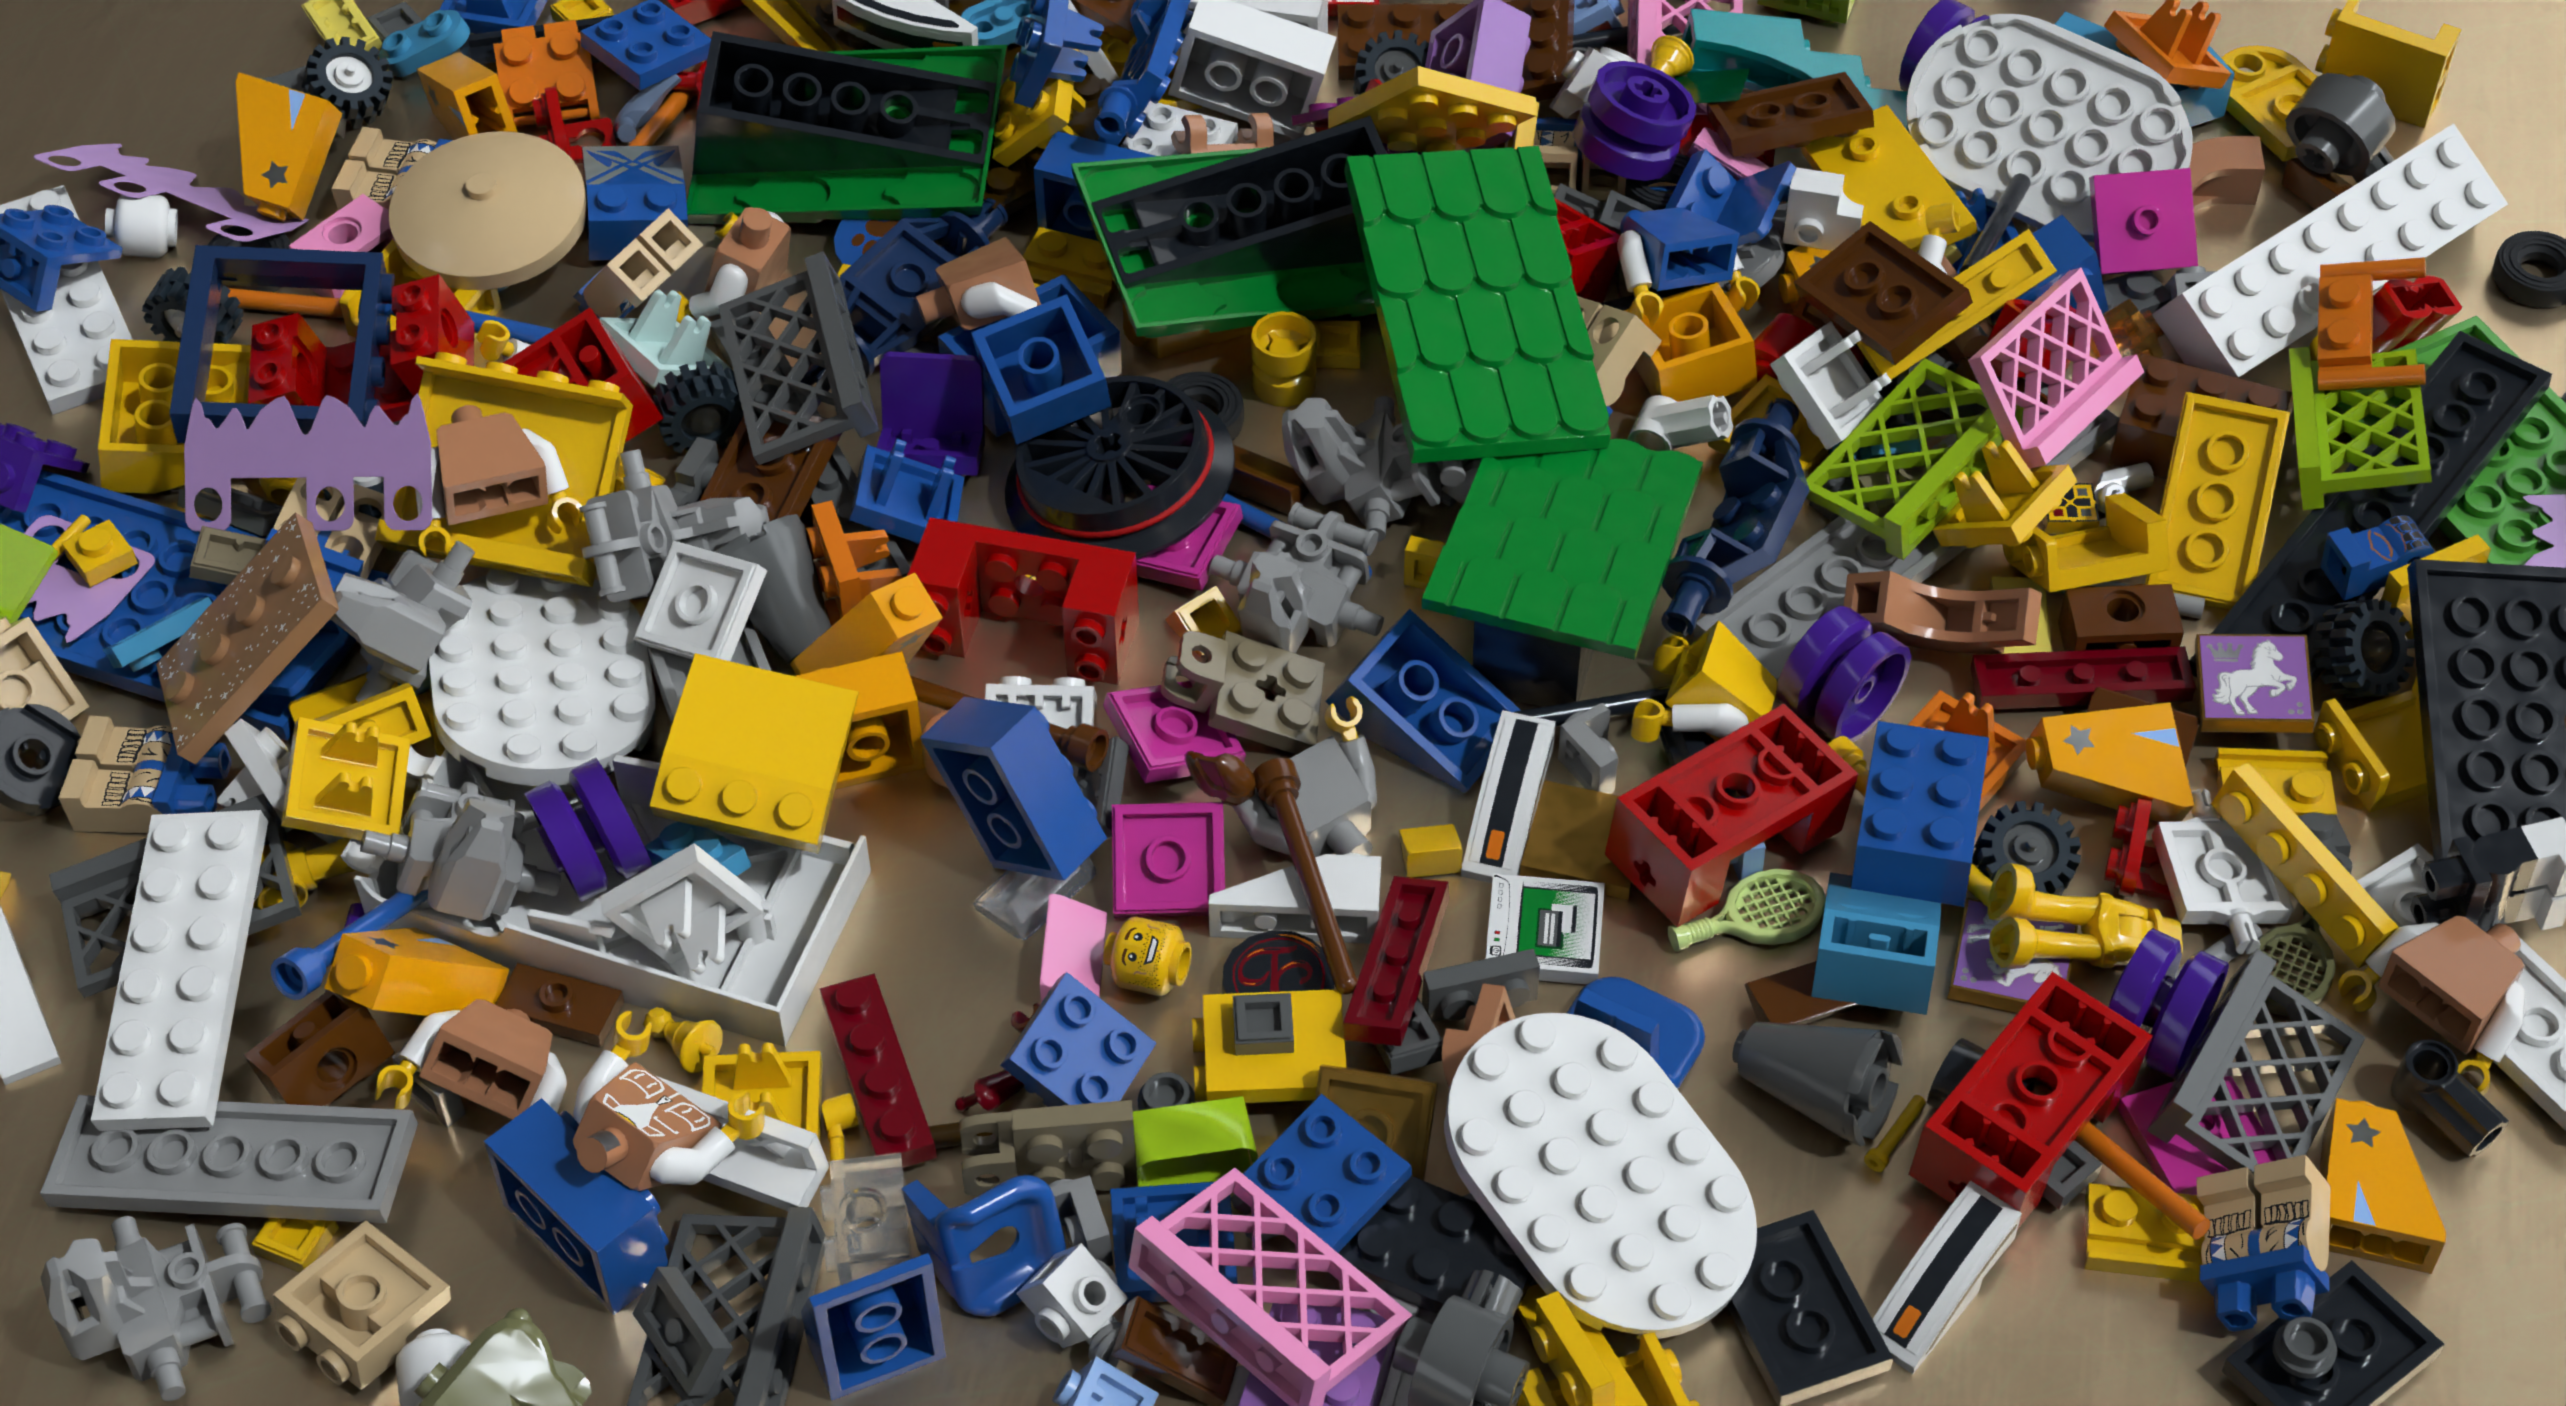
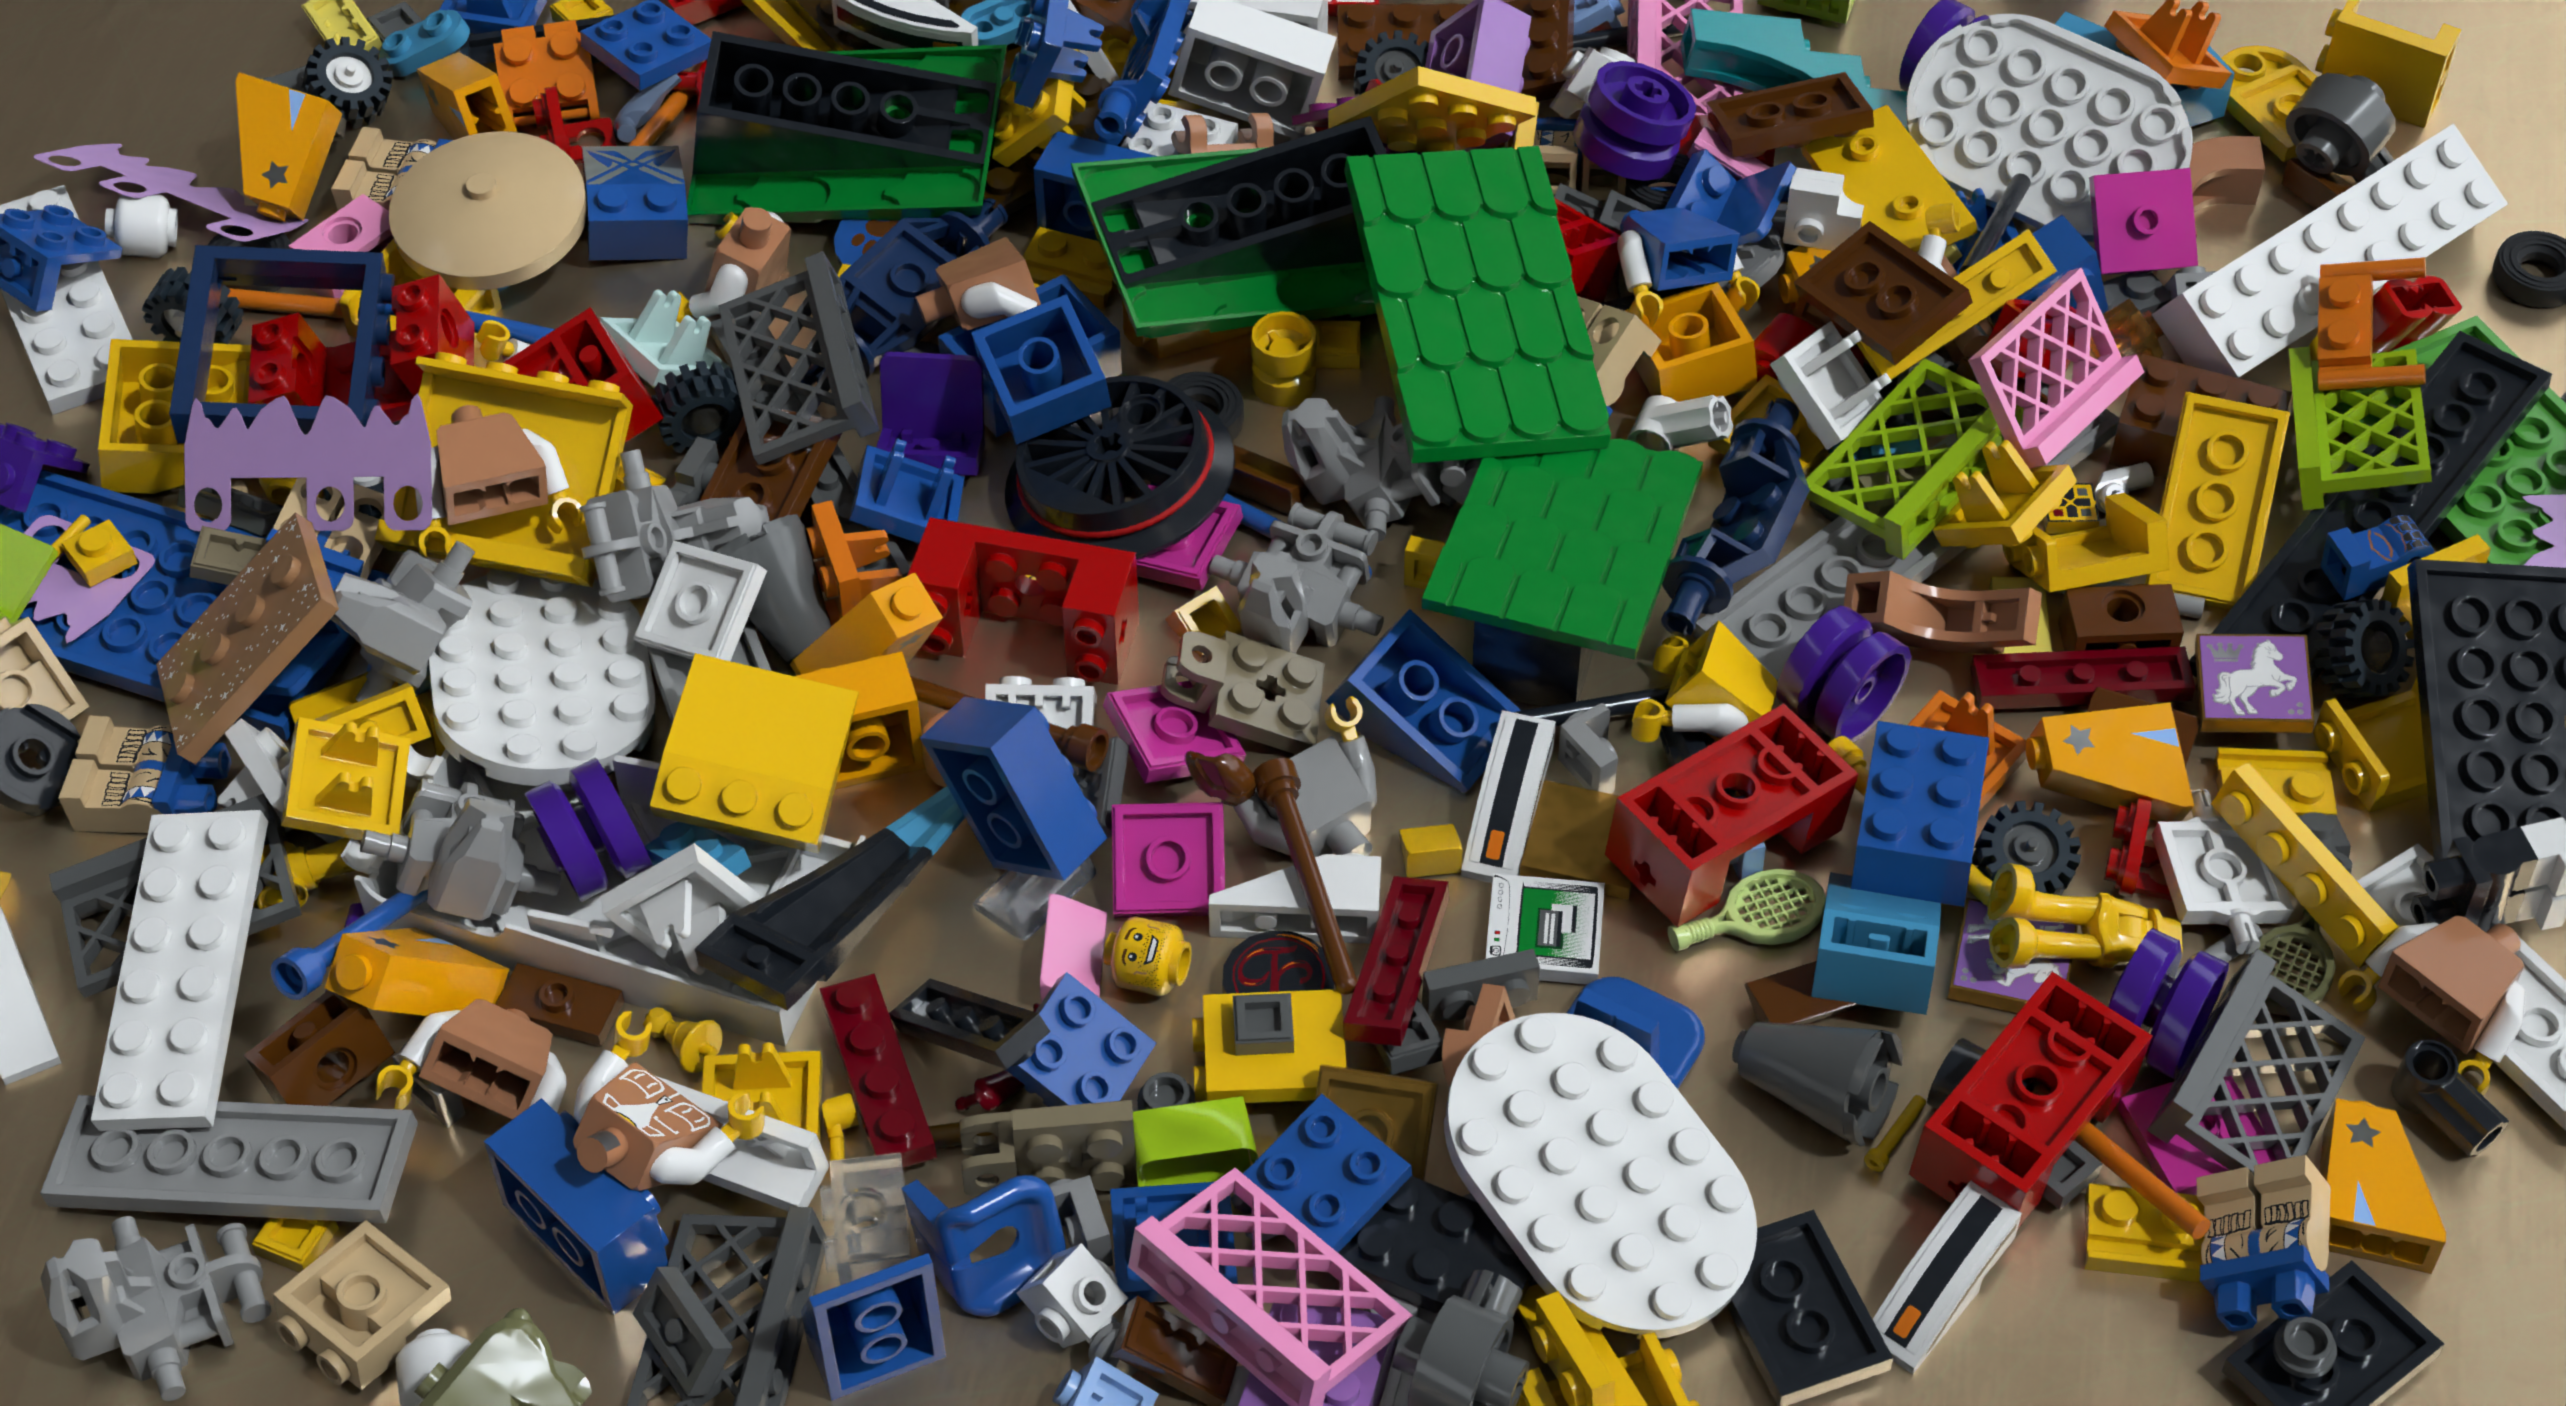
(142, 646): dark azure plate -> none
(639, 268): tan hips -> none
(814, 923): none -> black plate
(970, 1024): none -> black plate
(1671, 56): yellow piece -> none
(1714, 85): dark green sticker -> none

